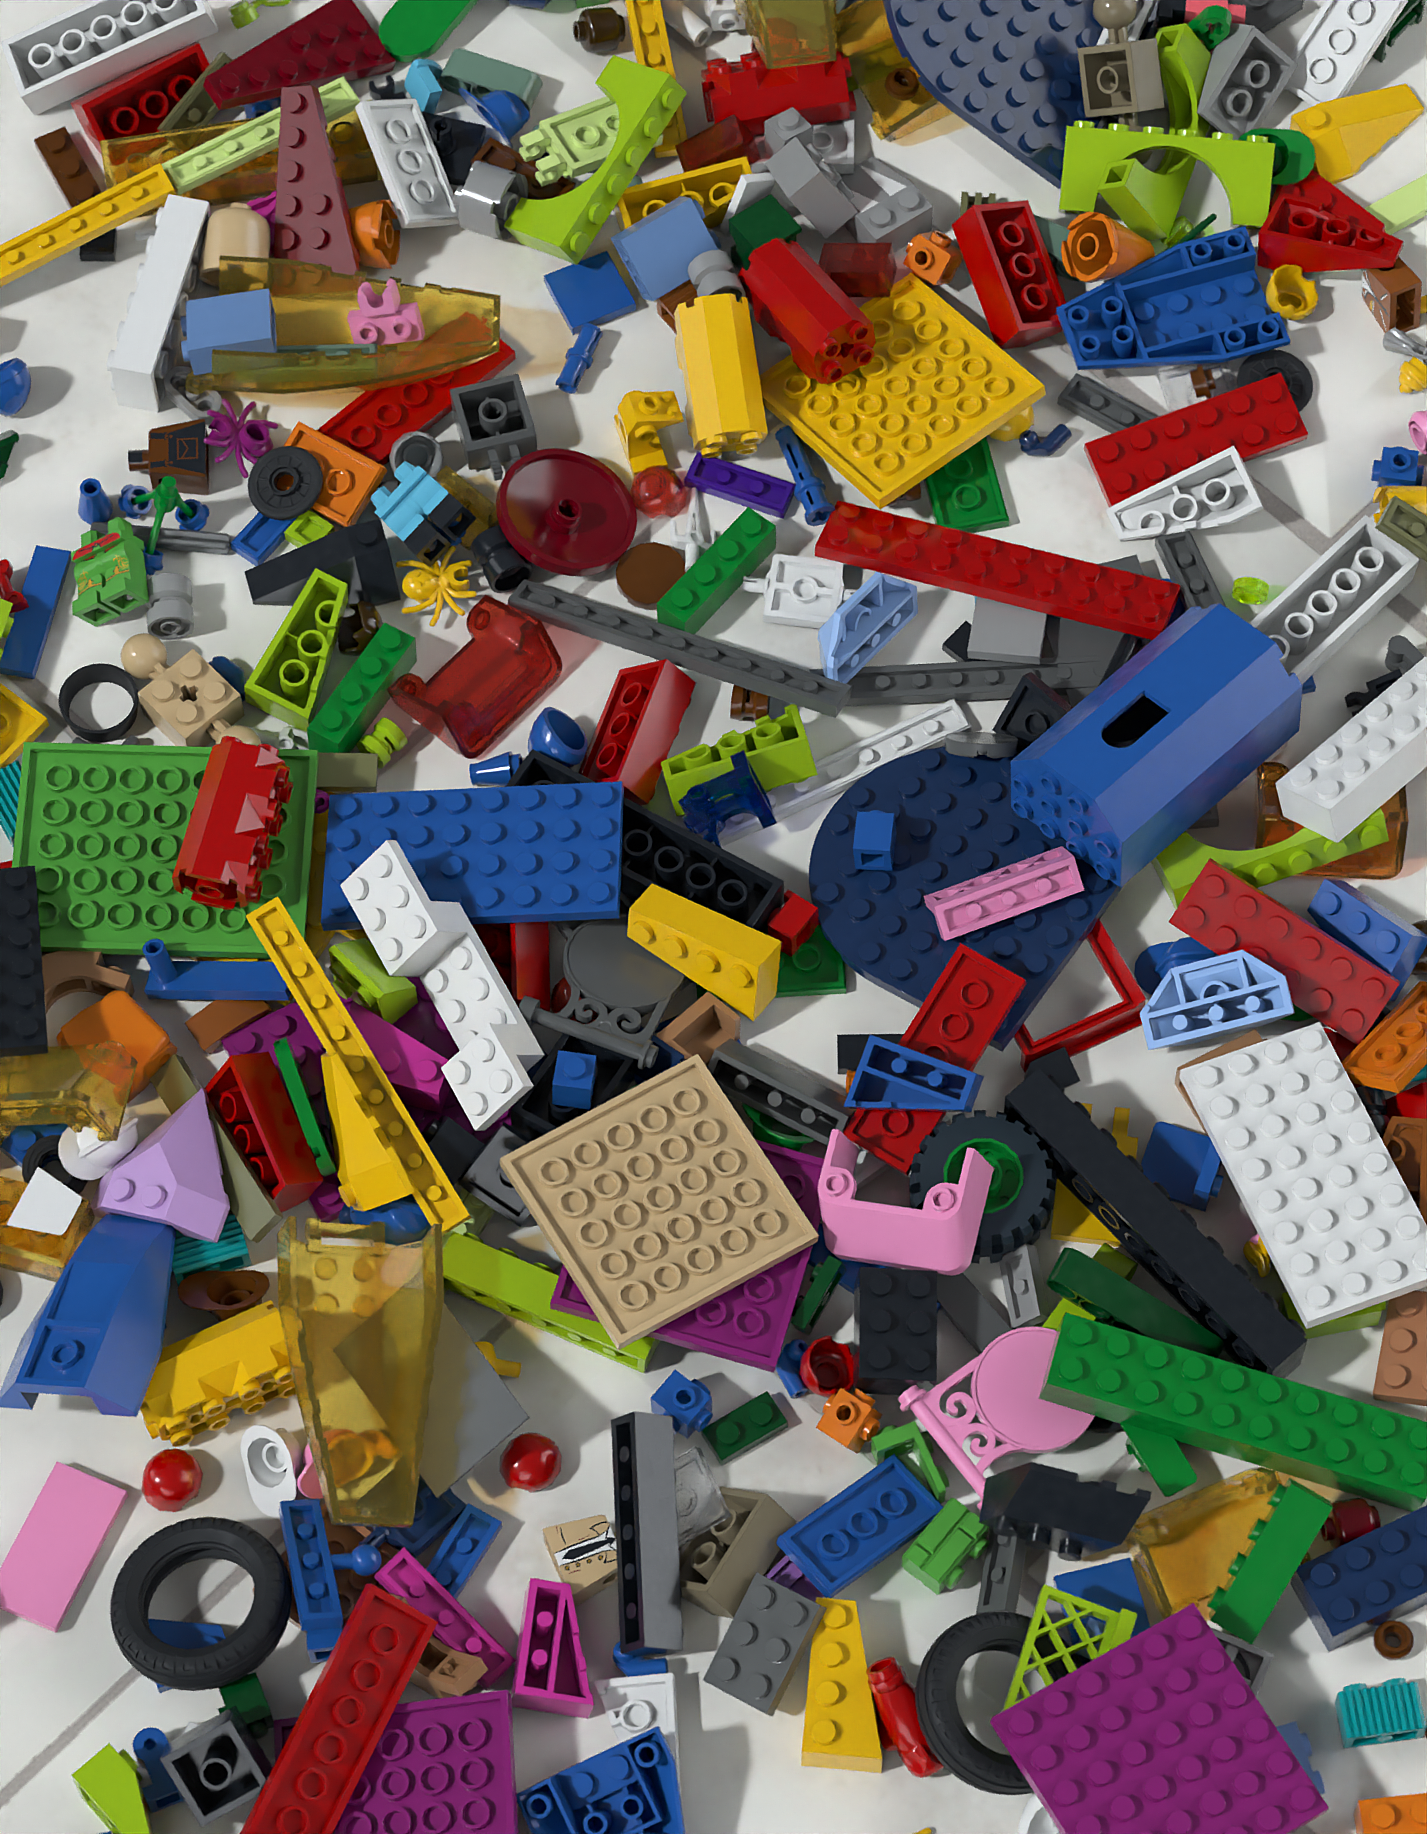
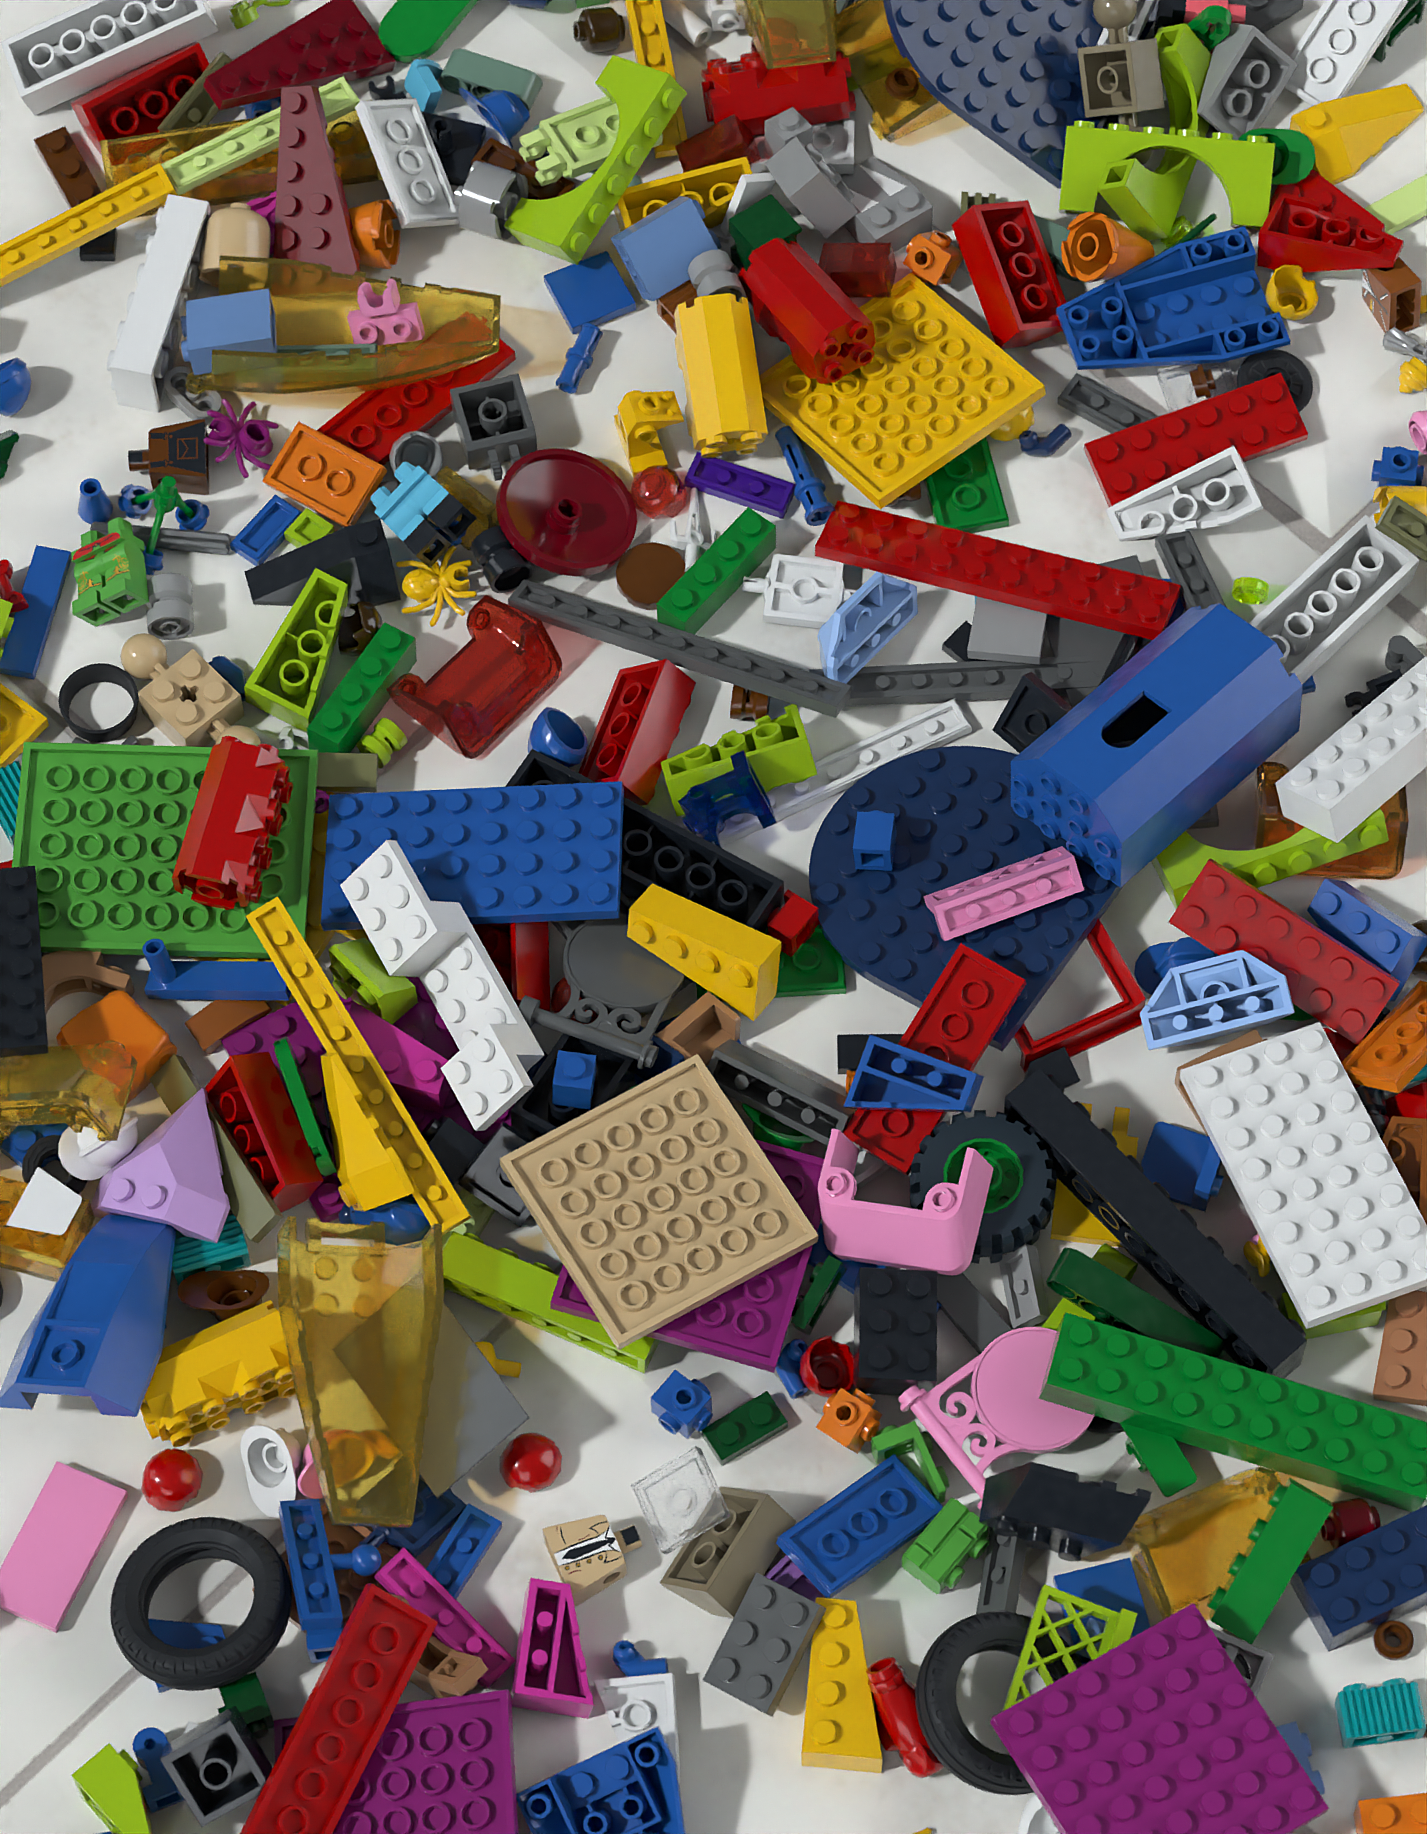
(297, 499): black wheel -> none
(496, 770): blue cone -> none
(646, 1535): brick -> none
(981, 743): dark grey tile -> none

